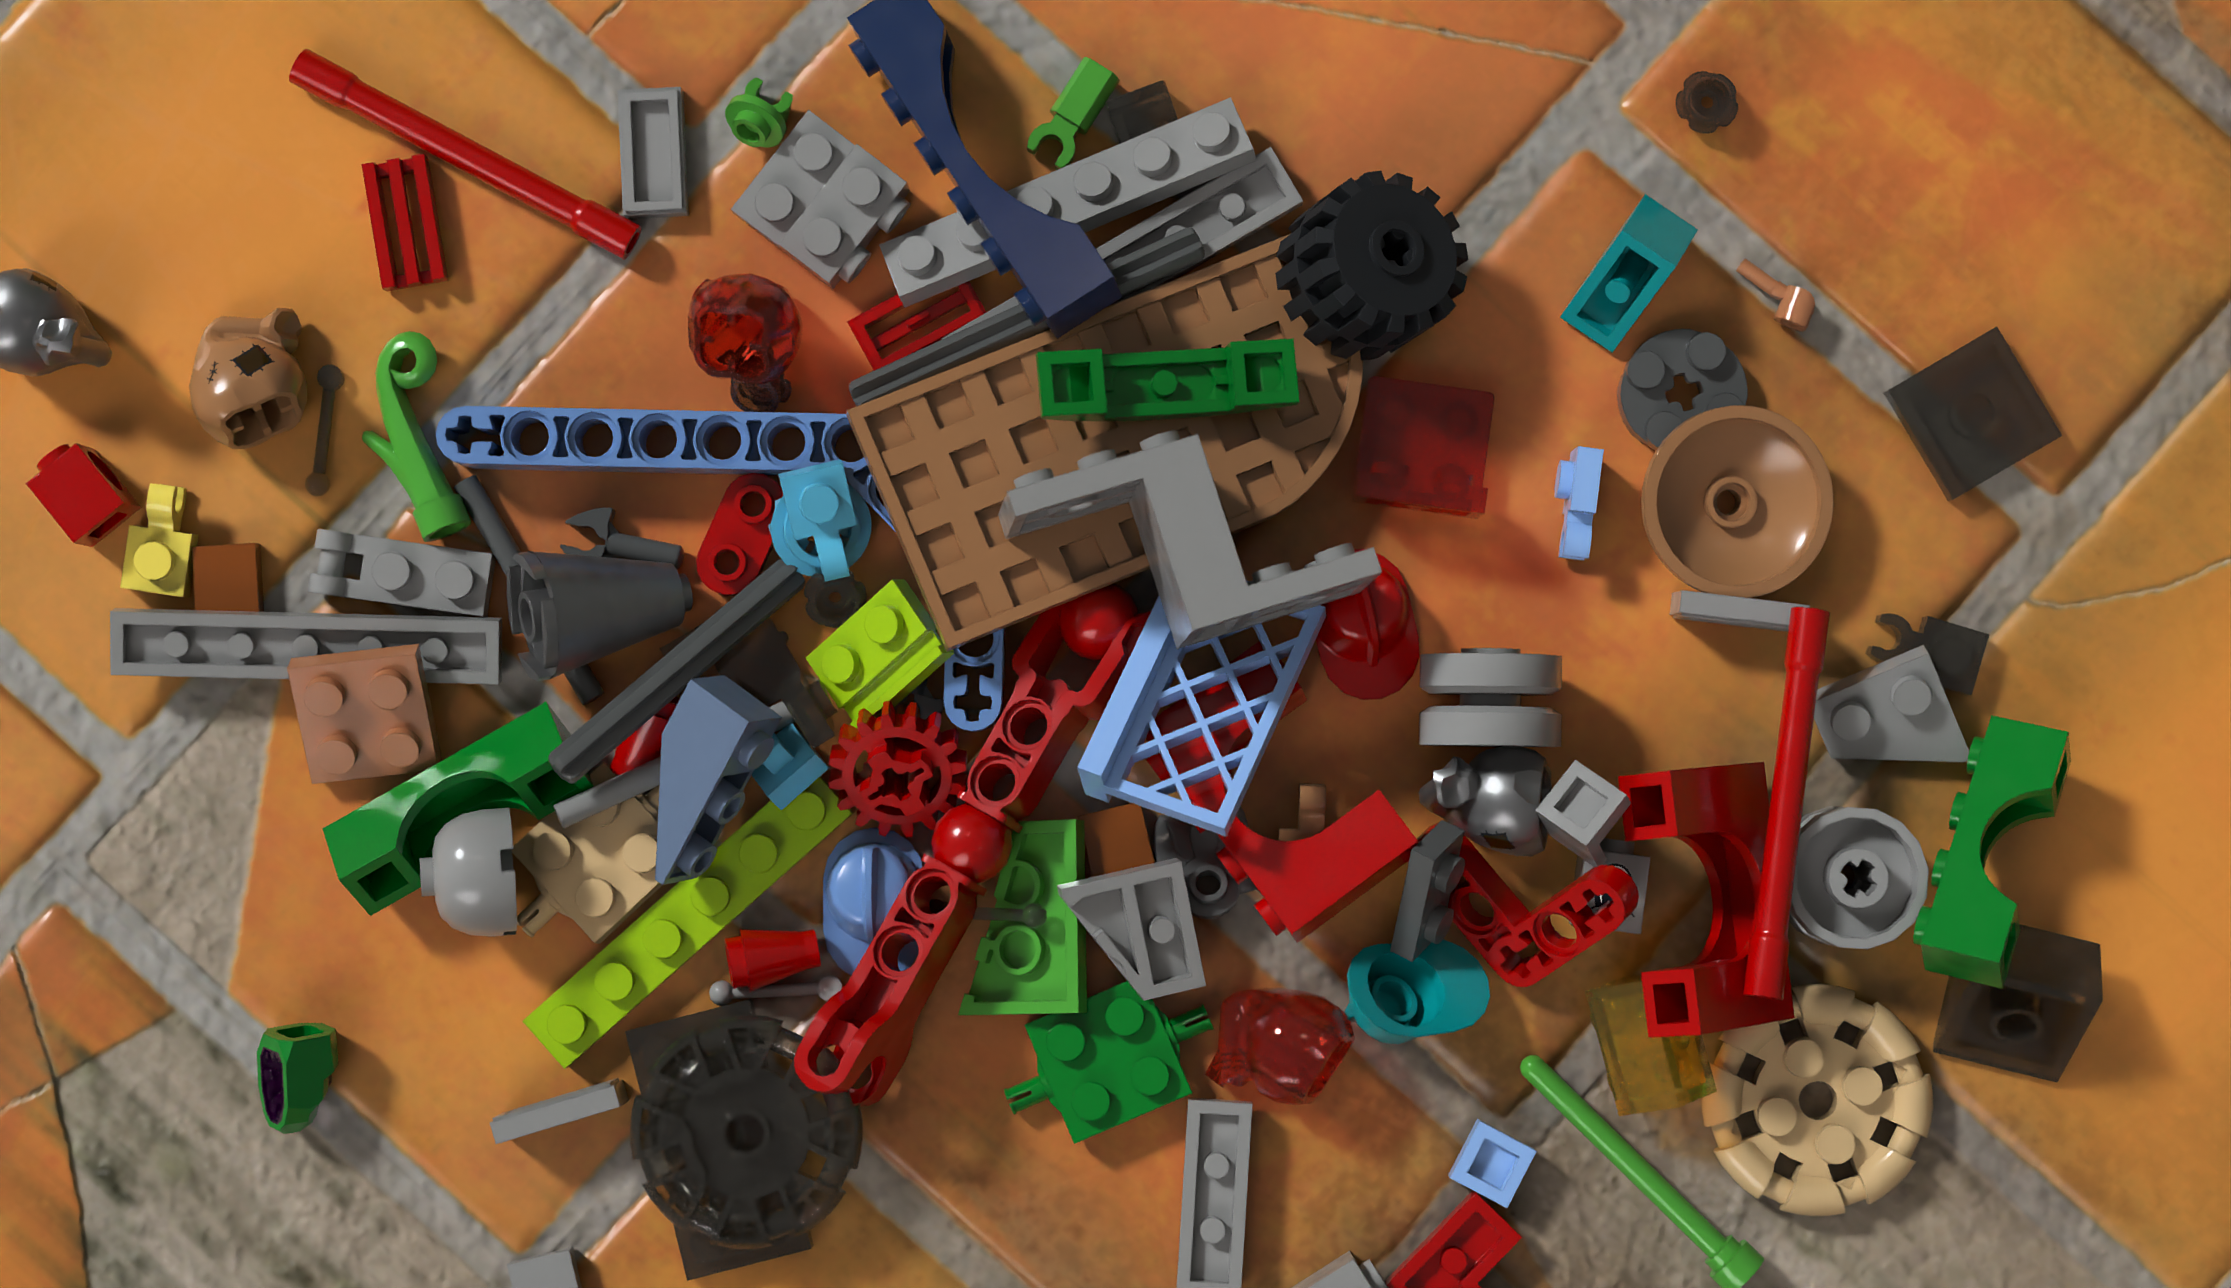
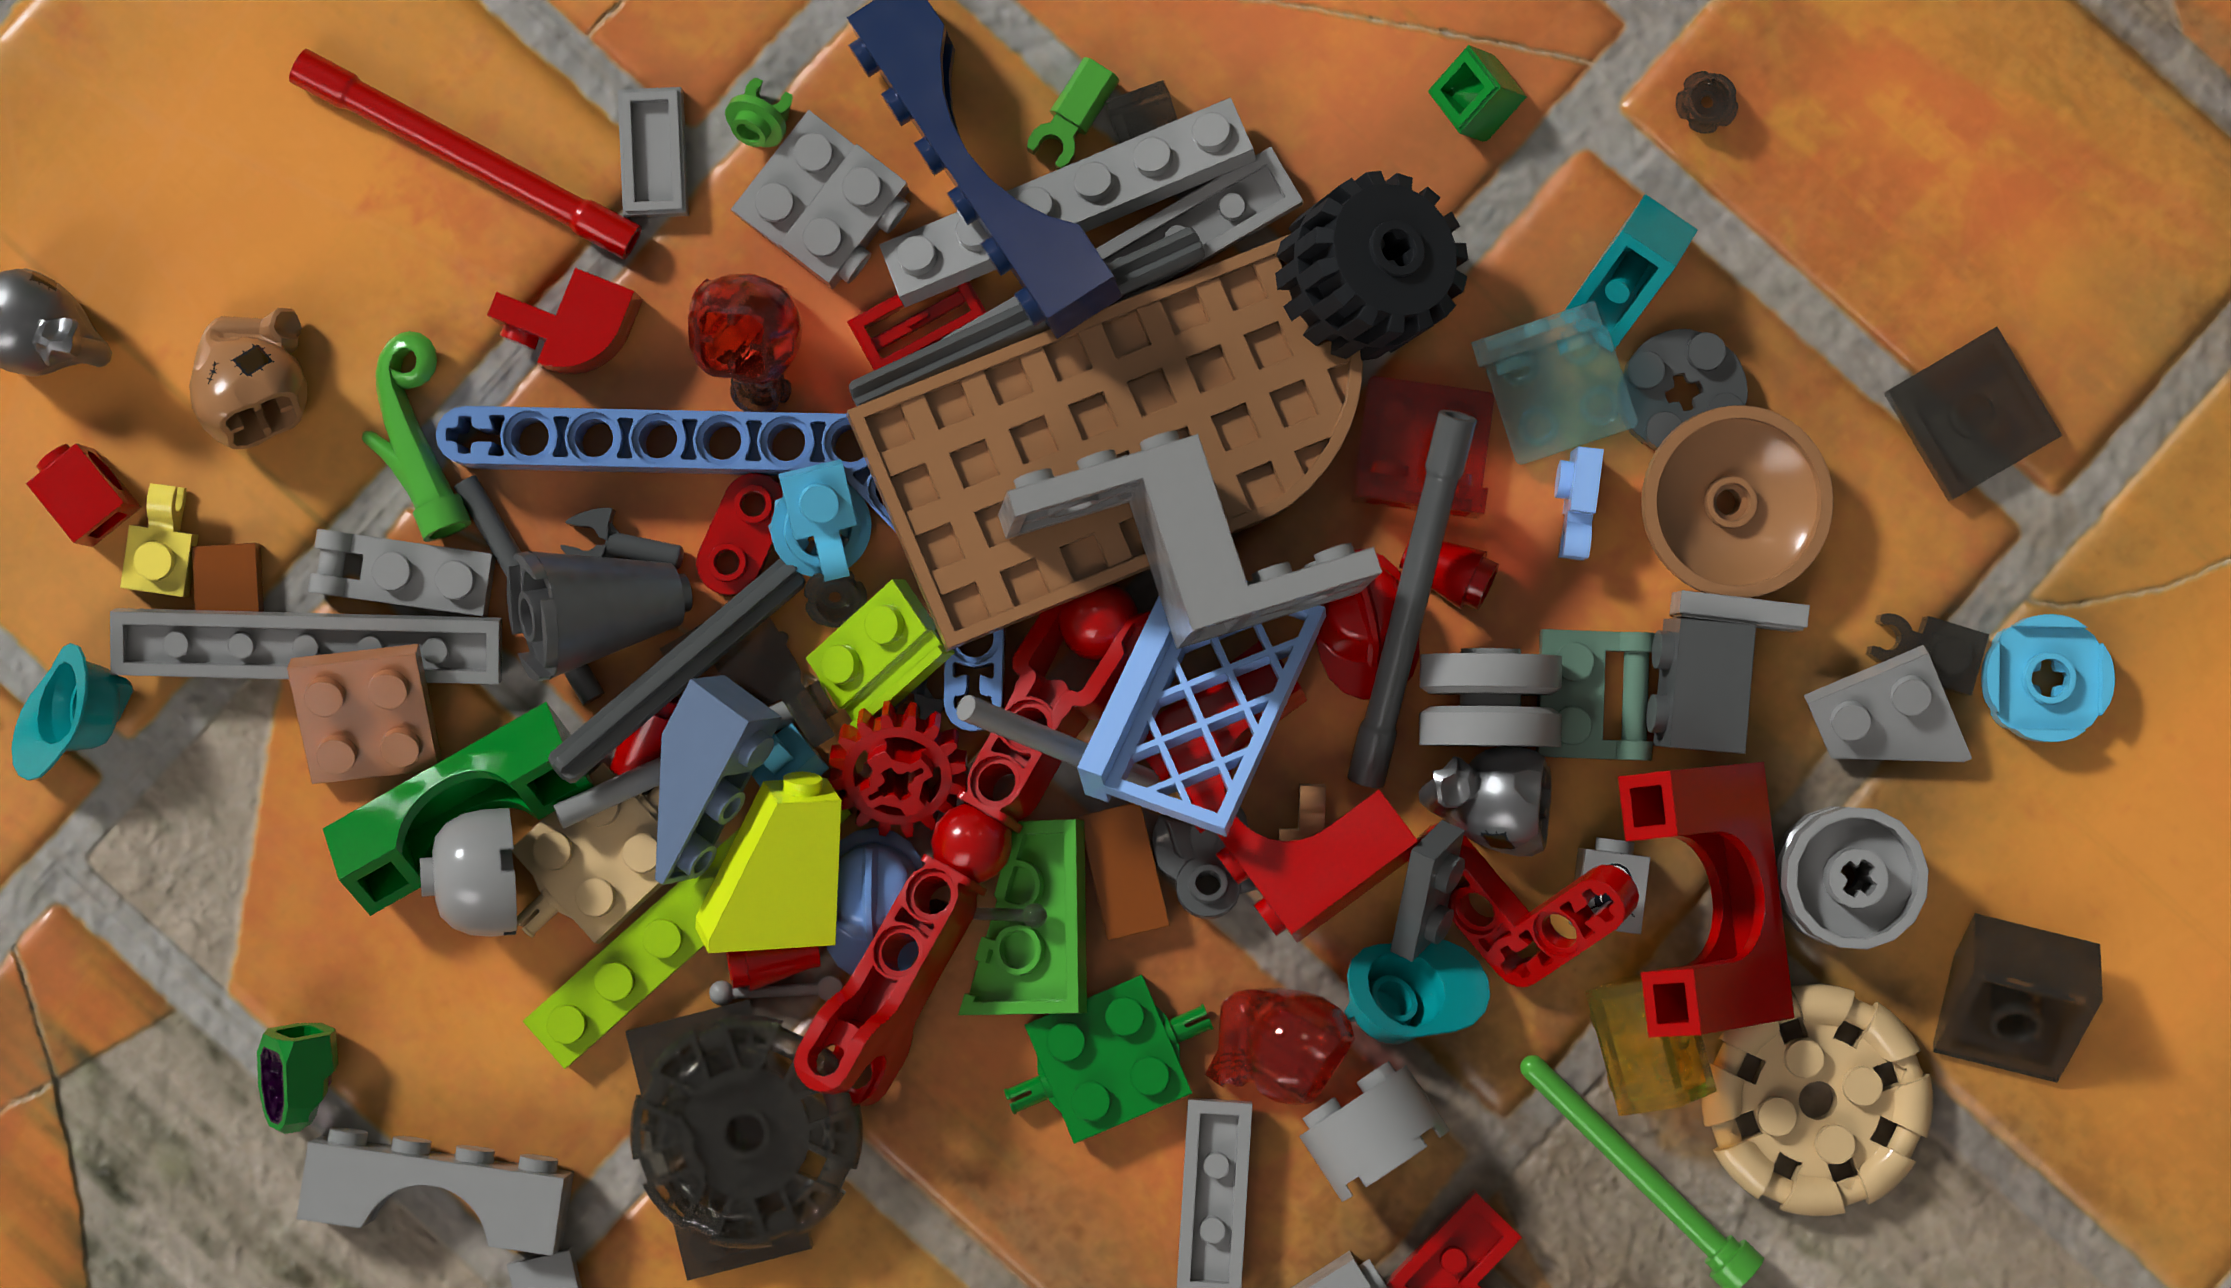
(67, 712): none -> teal piece
(331, 379): clear smoke hinge -> none
(395, 171): red tile -> none
(517, 1203): none -> light grey arch
(559, 1110): light grey tile -> none
(583, 333): none -> red brick
(779, 872): none -> neon yellow slope
(1036, 736): none -> light grey bar
(1142, 925): light grey wing -> none
(1167, 383): green slope -> none
(1373, 1130): none -> light grey brick
(1444, 469): none -> dark grey piece
(1462, 575): none -> red cone
(1477, 94): none -> green slope
(1492, 1163): light blue plate -> none
(1557, 382): none -> clear light blue bracket
(1582, 811): light grey panel -> none
(1583, 693): none -> sand green plate
(1702, 685): none -> dark grey brick
(1795, 302): nougat hand -> none
(1803, 666): red piece -> none
(2014, 780): green arch -> none
(2018, 702): none -> medium azure plate

